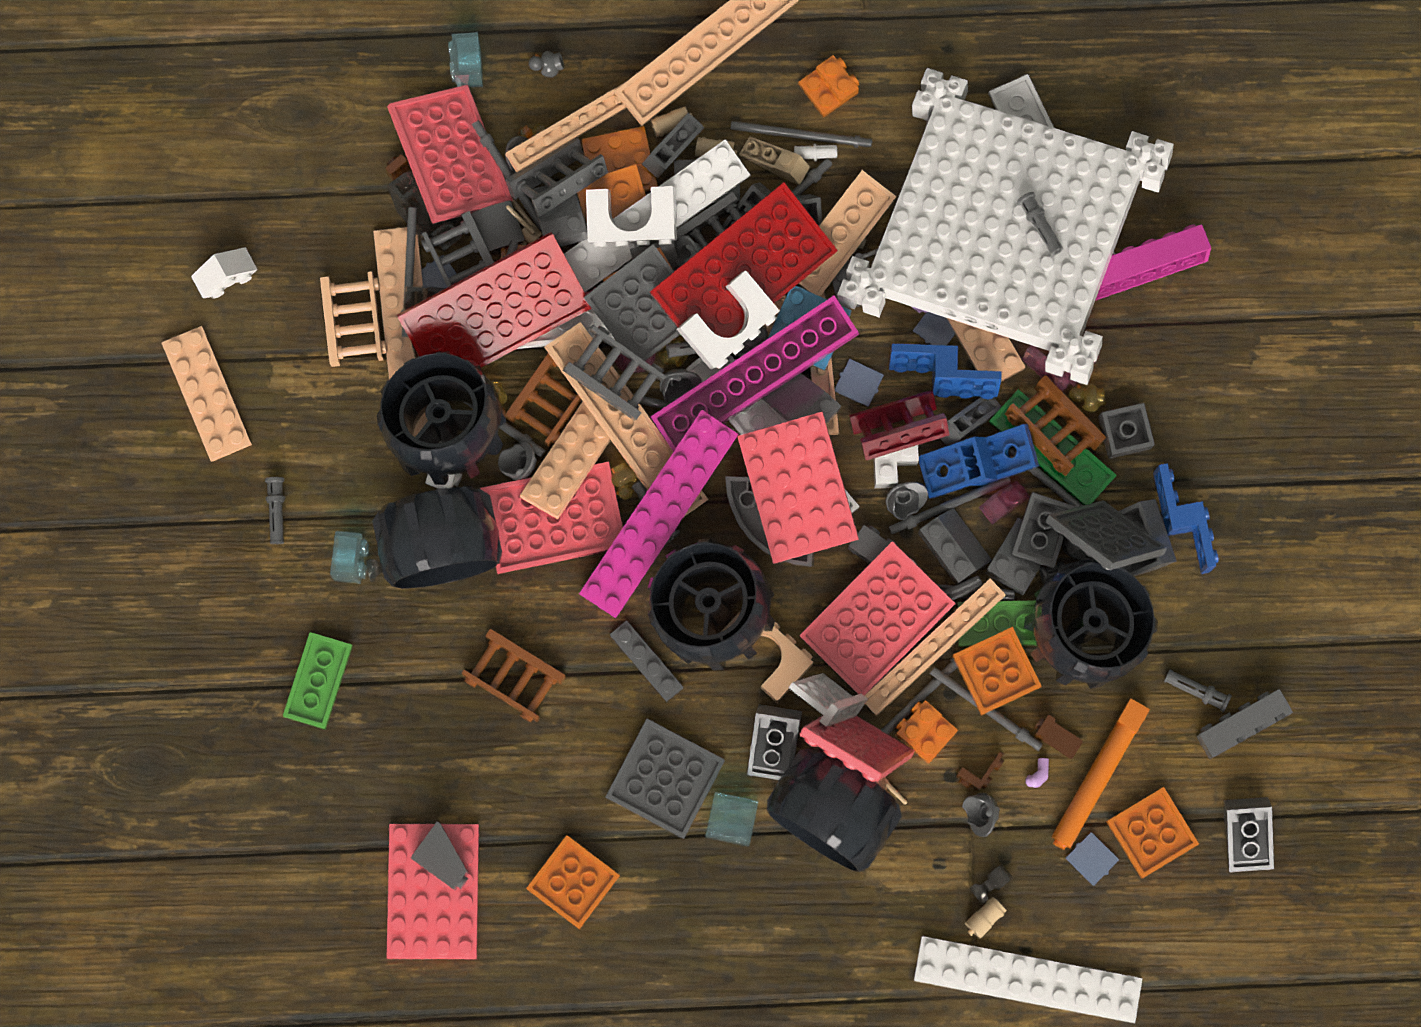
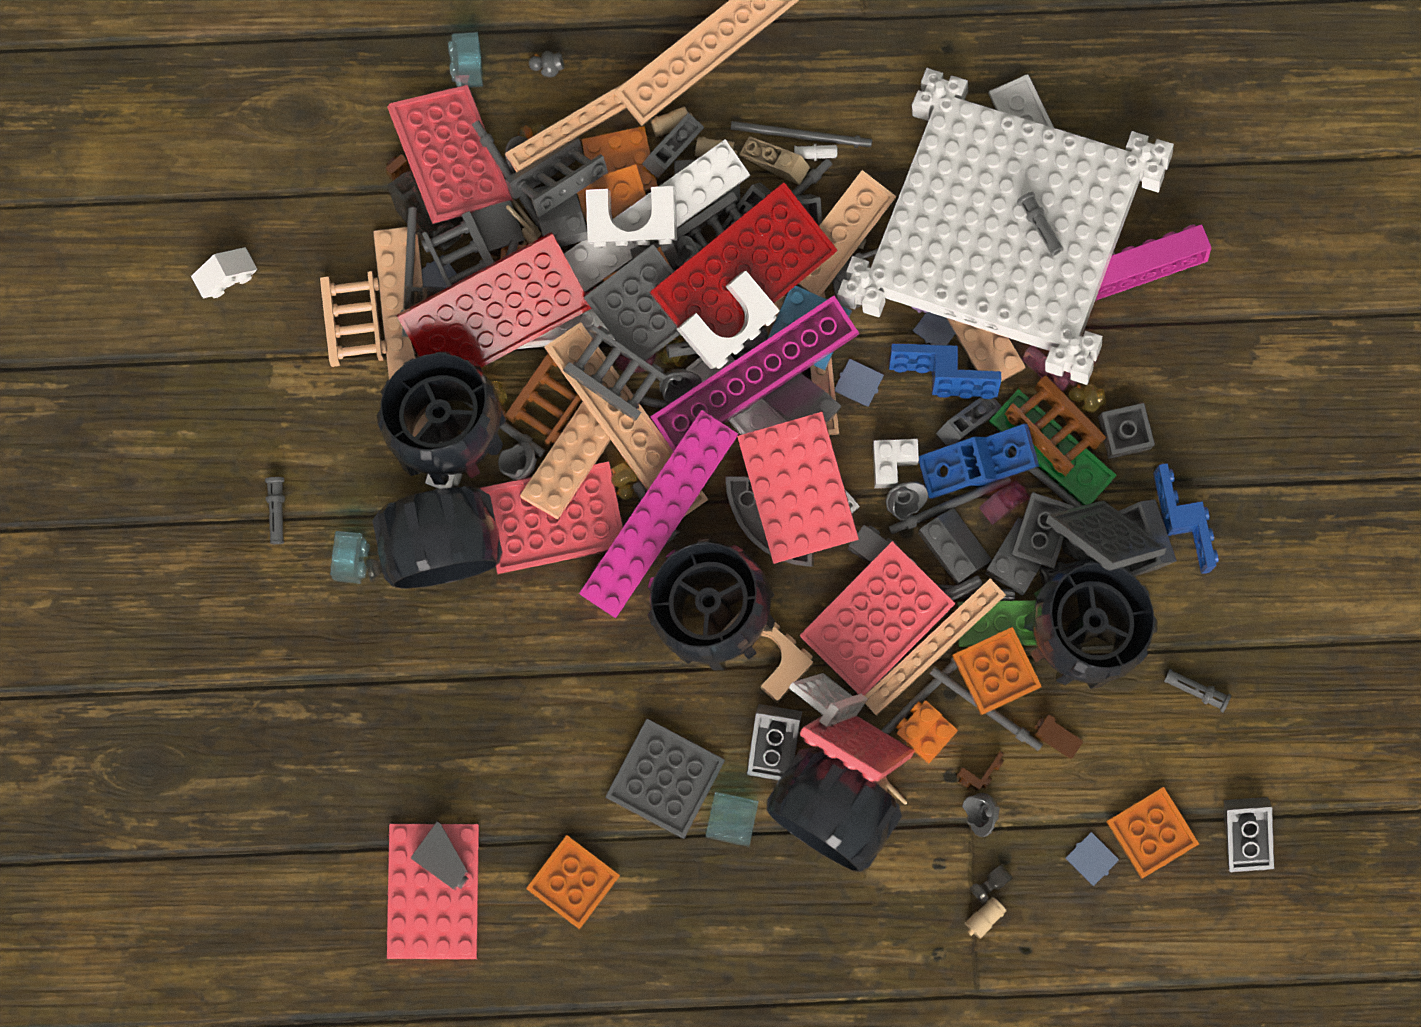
(206, 393): light nougat plate -> none
(317, 680): bright green plate -> none
(532, 665): dark orange fence -> none
(646, 661): dark grey plate -> none
(829, 85): orange plate -> none
(900, 437): dark red fence -> none
(1028, 979): white plate -> none
(1039, 776): lavender arm -> none
(1099, 774): orange brick -> none
(1244, 724): dark grey wedge -> none

